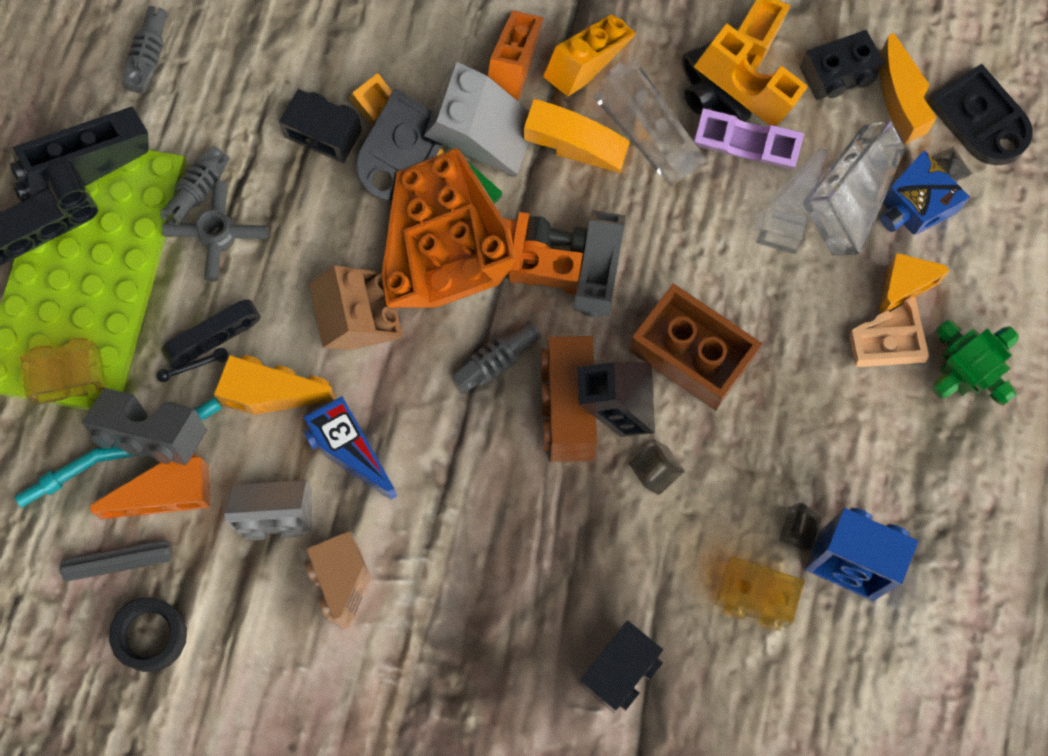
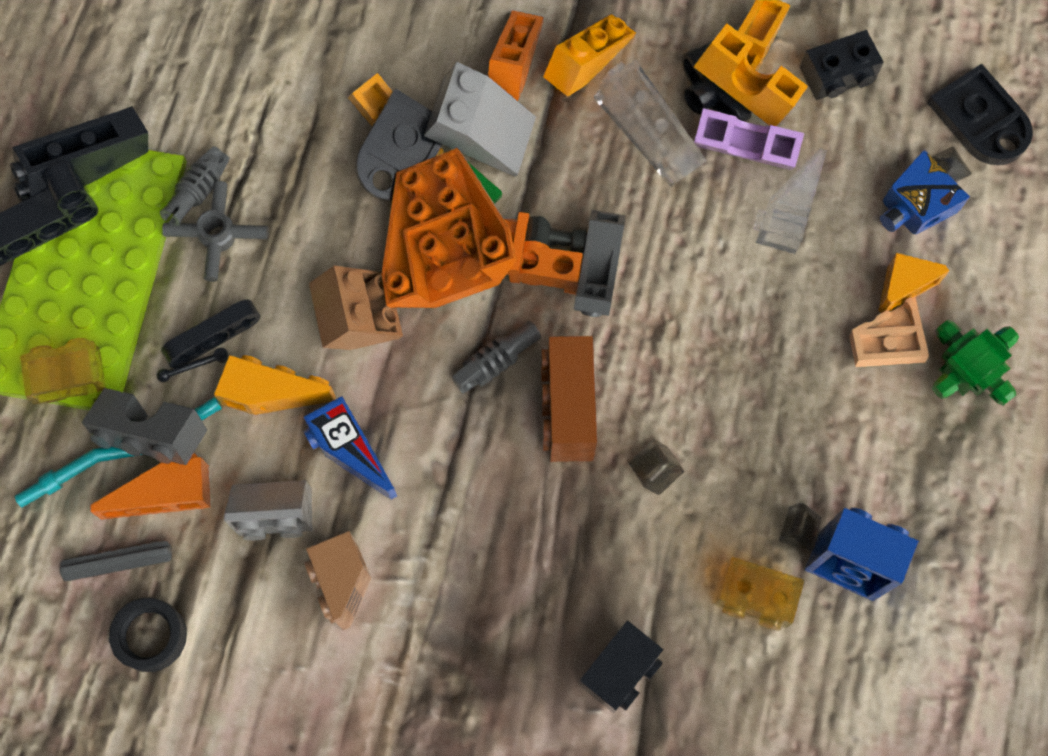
(145, 51): dark grey hinge -> none
(321, 125): black brick -> none
(575, 136): light orange slope -> none
(619, 396): black slope -> none
(694, 346): dark orange brick -> none
(854, 188): clear slope -> none
(904, 91): light orange slope -> none

